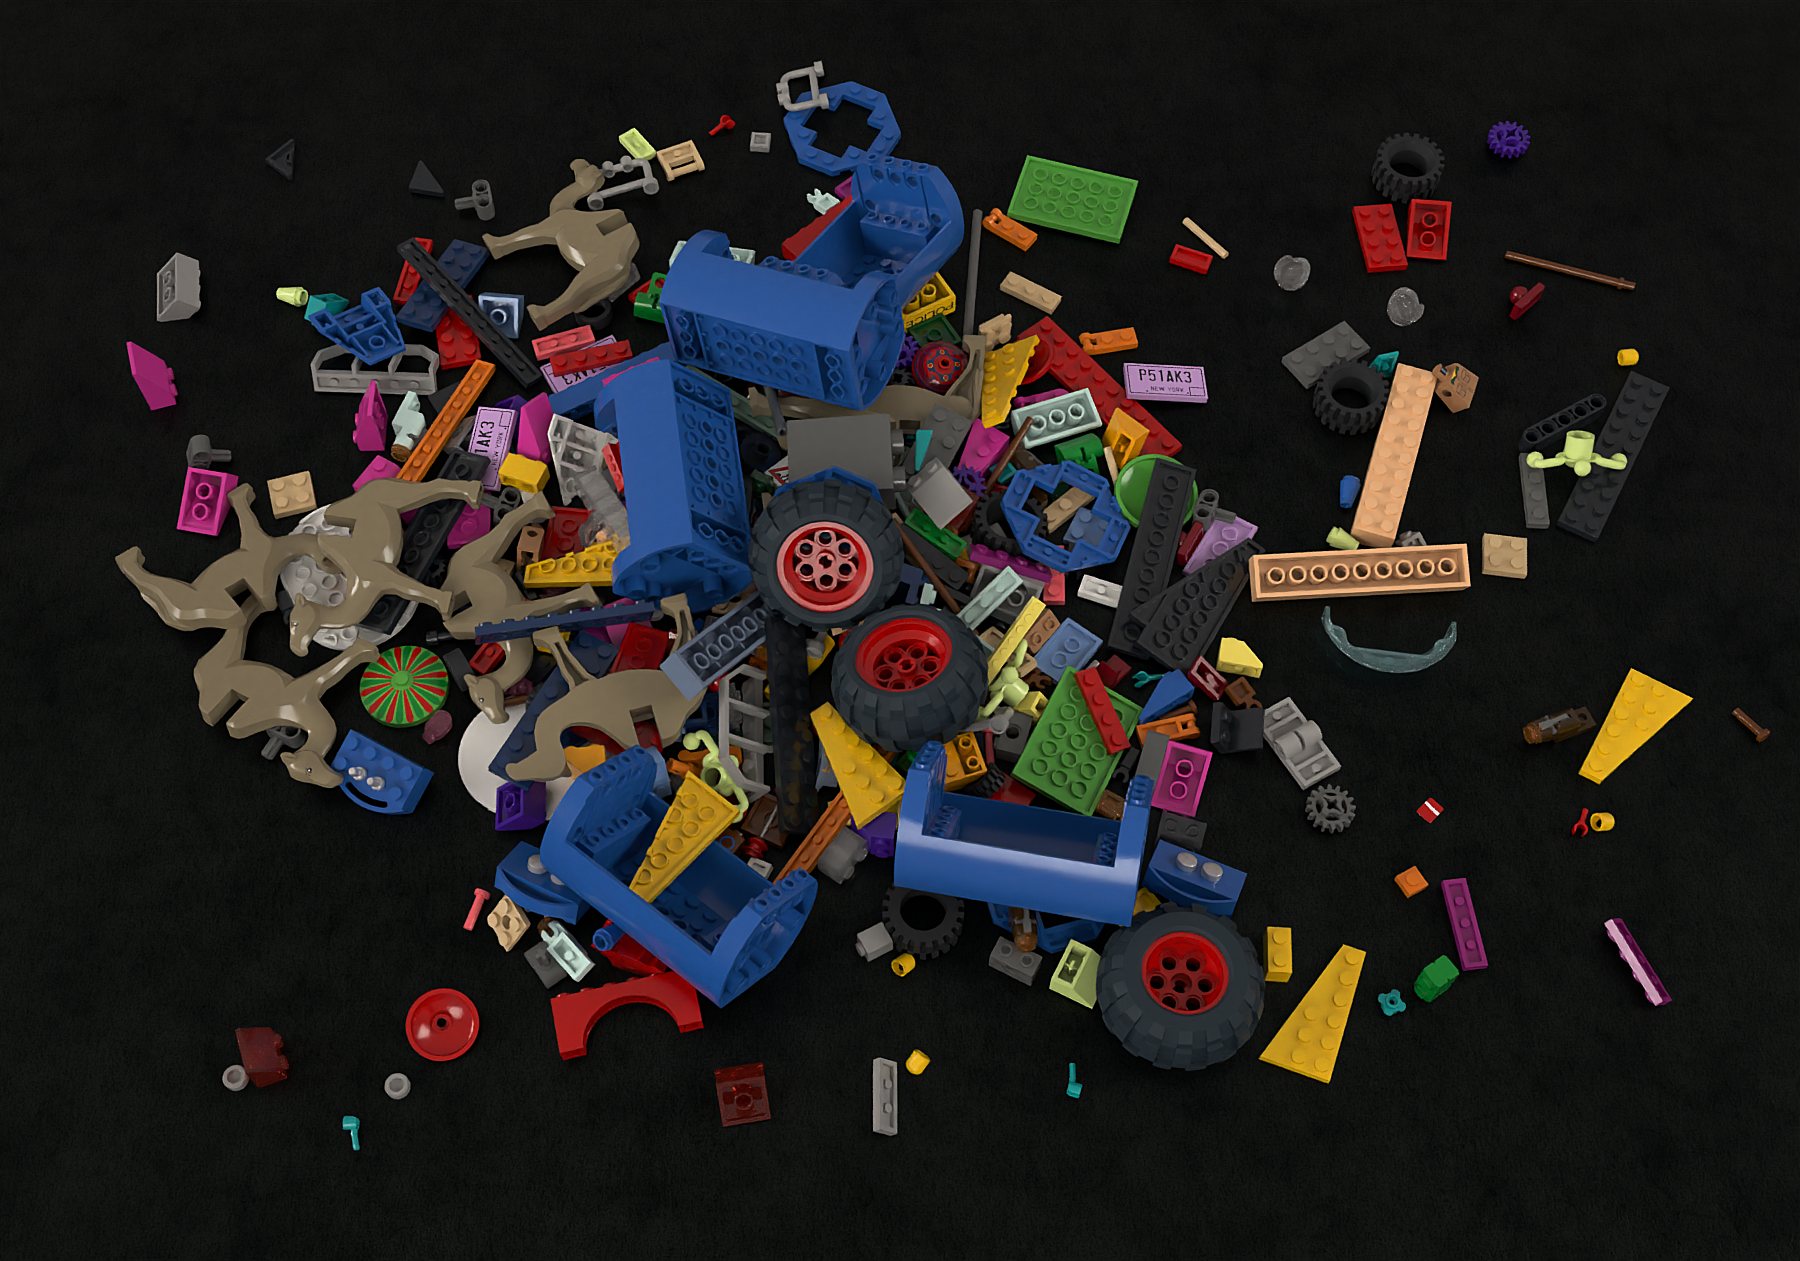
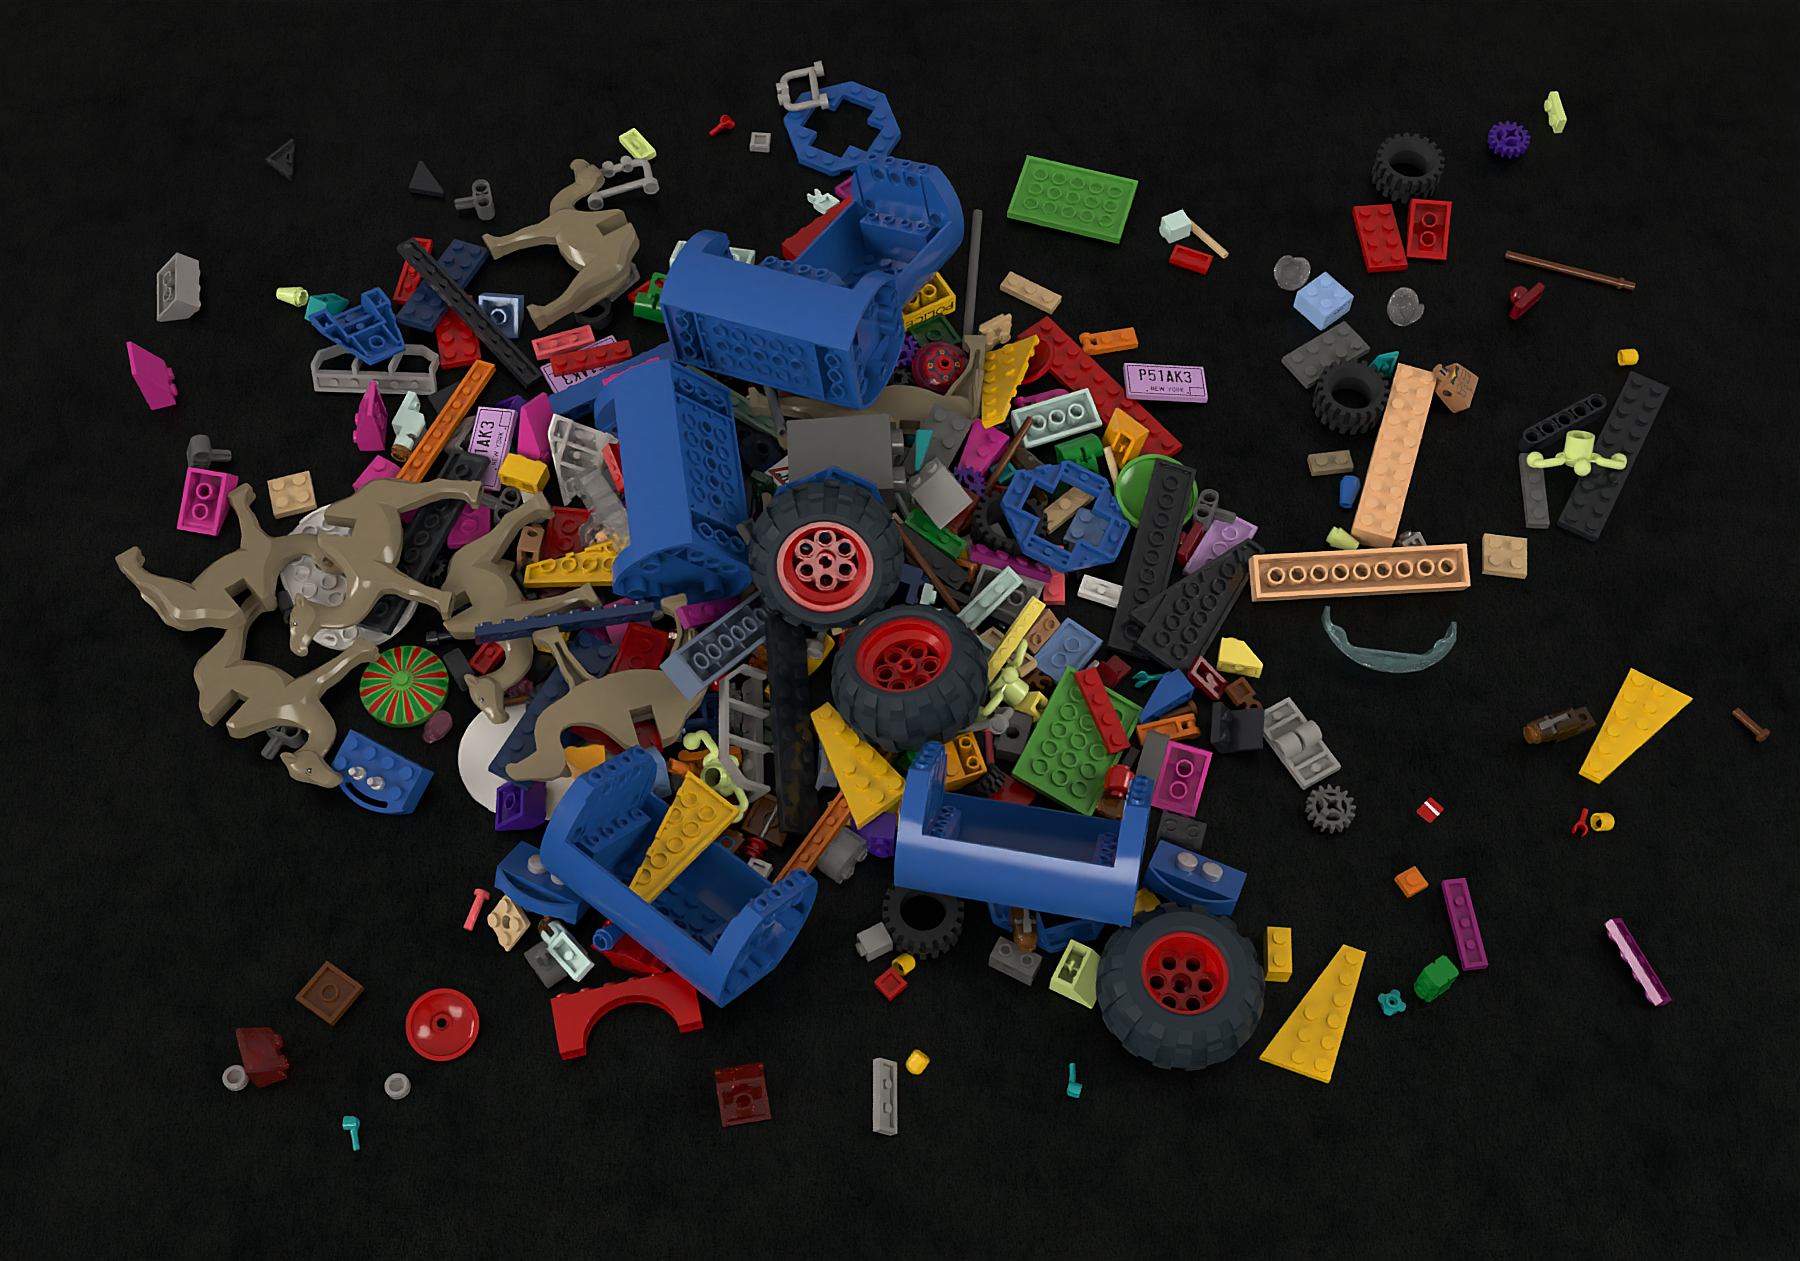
(329, 993): none -> reddish brown plate
(679, 155): tan plate -> none
(706, 612): none -> magenta plate
(745, 529): none -> dark grey tile
(890, 984): none -> red plate
(1009, 229): orange plate -> none
(1117, 781): none -> red head
(1175, 226): none -> light aqua brick
(1323, 301): none -> light blue brick
(1330, 463): none -> dark tan plate
(1555, 111): none -> yellowish green plate

